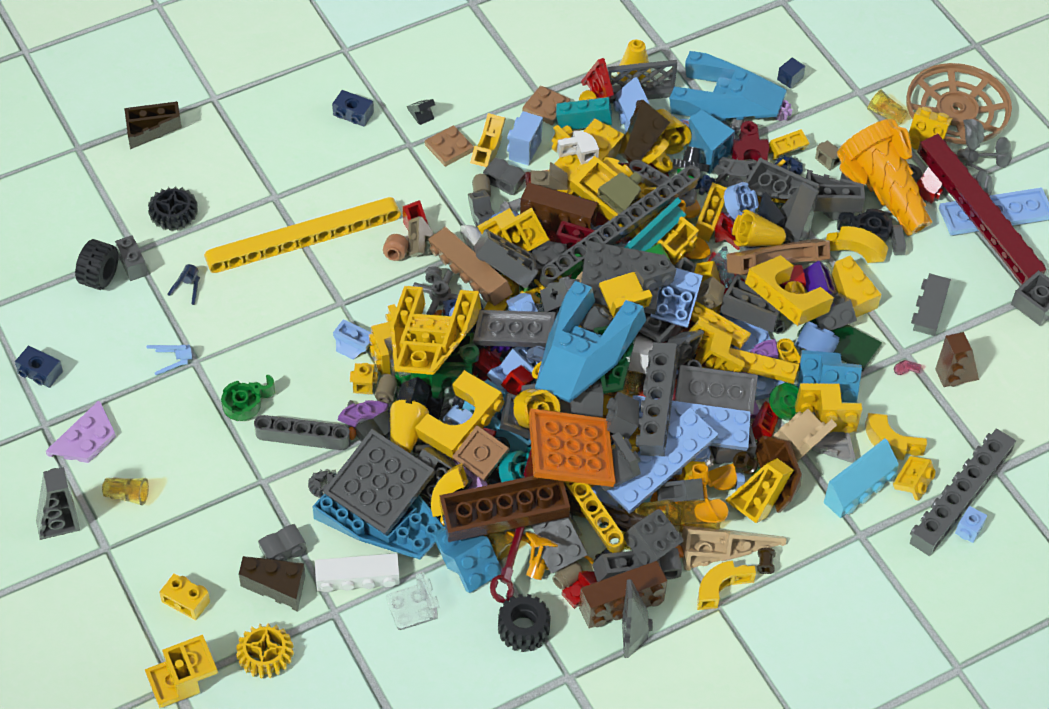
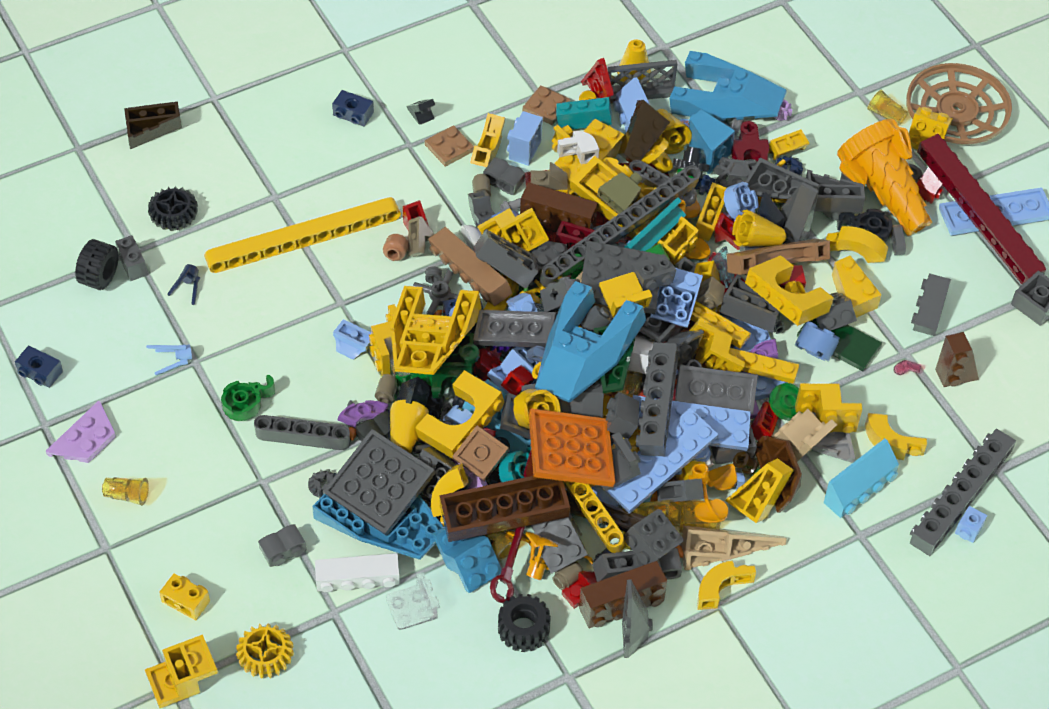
(56, 506): dark grey wedge -> none
(274, 579): dark brown wedge -> none
(363, 378): yellow brick -> none
(766, 558): dark brown bush -> none
(791, 72): dark blue brick -> none
(791, 354): yellow piece -> none
(818, 276): dark purple brick -> none
(827, 155): dark tan brick -> none
(828, 369): dark azure bracket -> none
(915, 476): yellow bracket -> none
(974, 135): dark grey plant -> none

